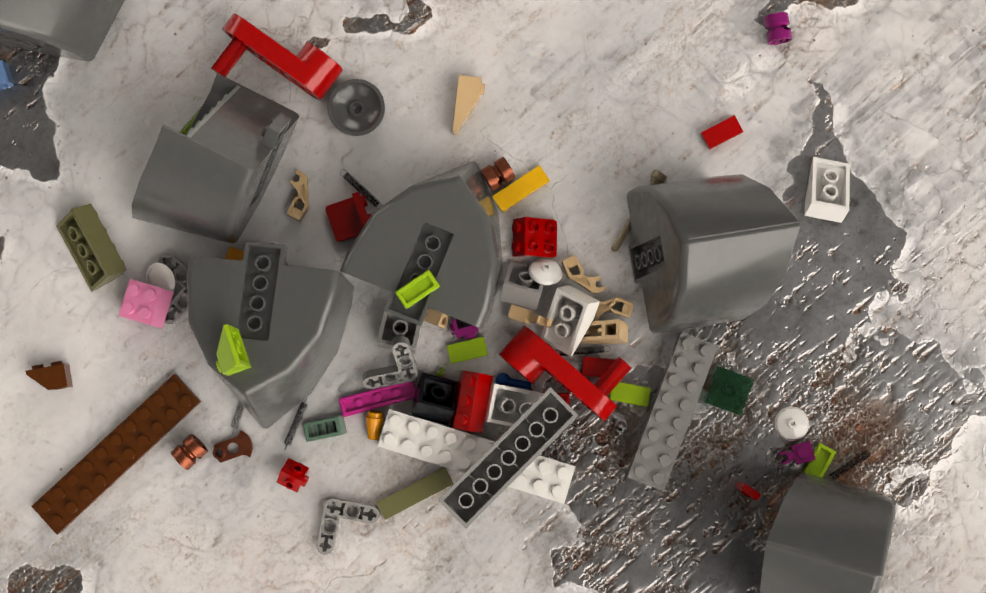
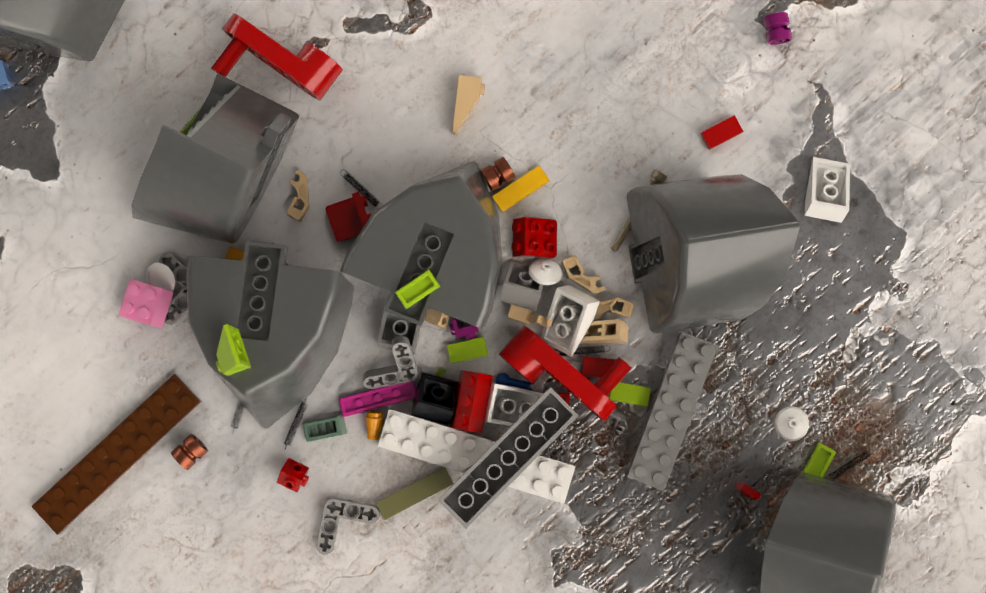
(52, 377): reddish brown slope -> none
(91, 247): olive slope -> none
(242, 440): copper piece -> none
(356, 94): dark grey dish -> none
(729, 390): clear green plate -> none
(800, 453): magenta plate -> none

